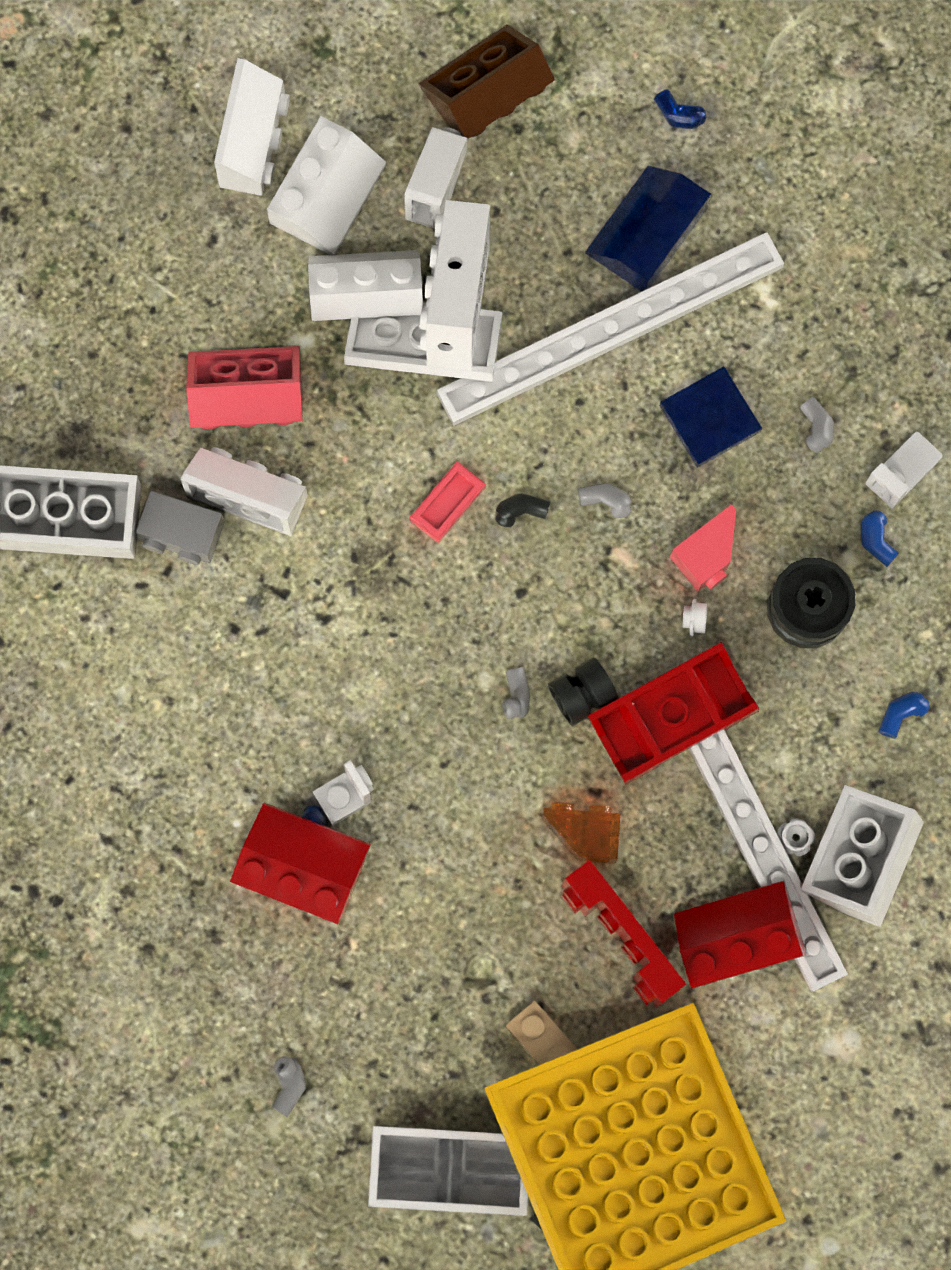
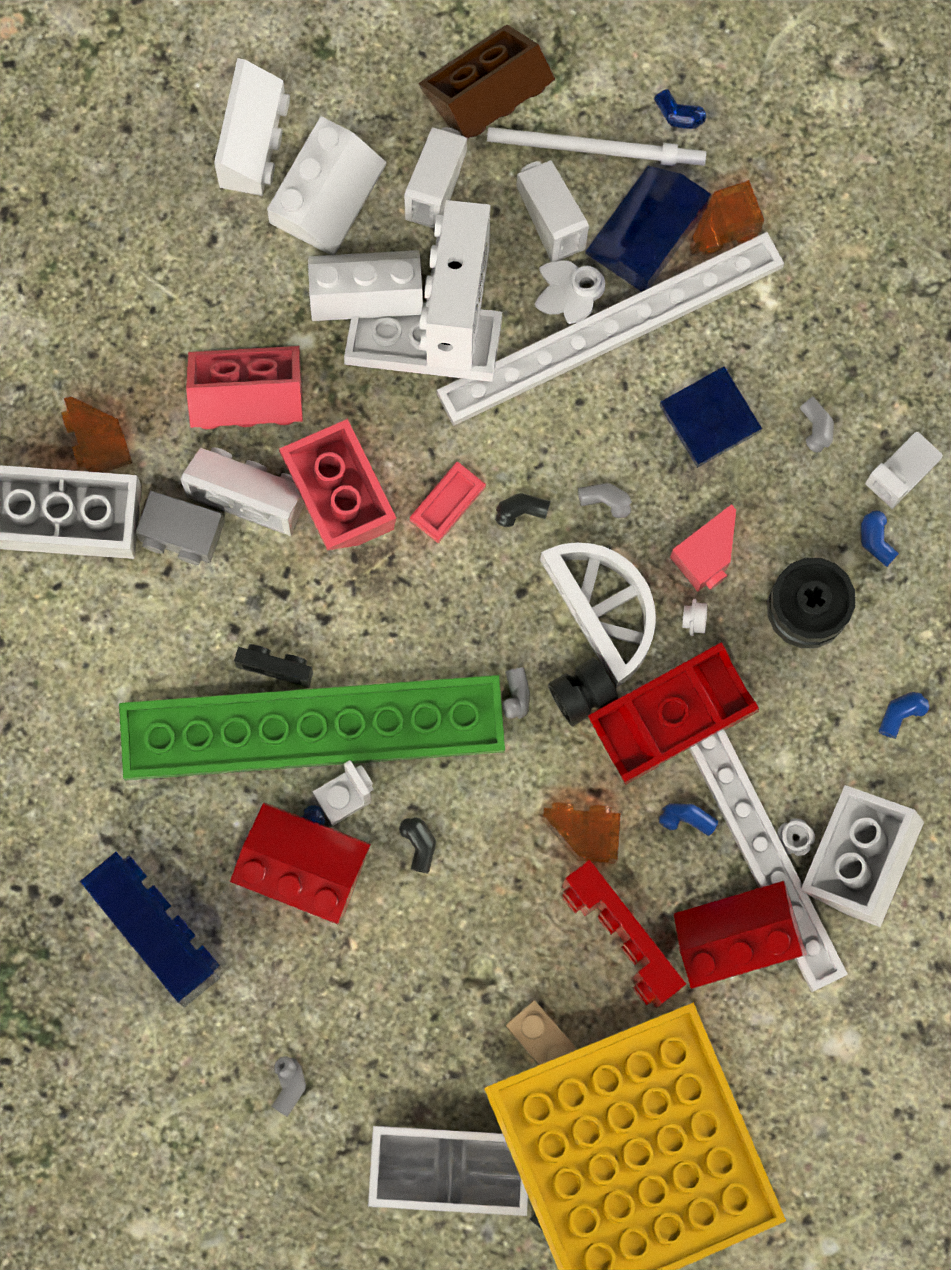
(98, 435): none -> clear orange slope
(150, 930): none -> clear blue brick
(258, 660): none -> pearl dark grey plate
(311, 727): none -> bright green plate
(339, 487): none -> coral slope
(422, 840): none -> pearl dark grey arm
(552, 210): none -> white slope
(566, 291): none -> white plate
(587, 617): none -> white window
(668, 154): none -> white bar
(688, 813): none -> blue arm
(728, 217): none -> clear orange slope

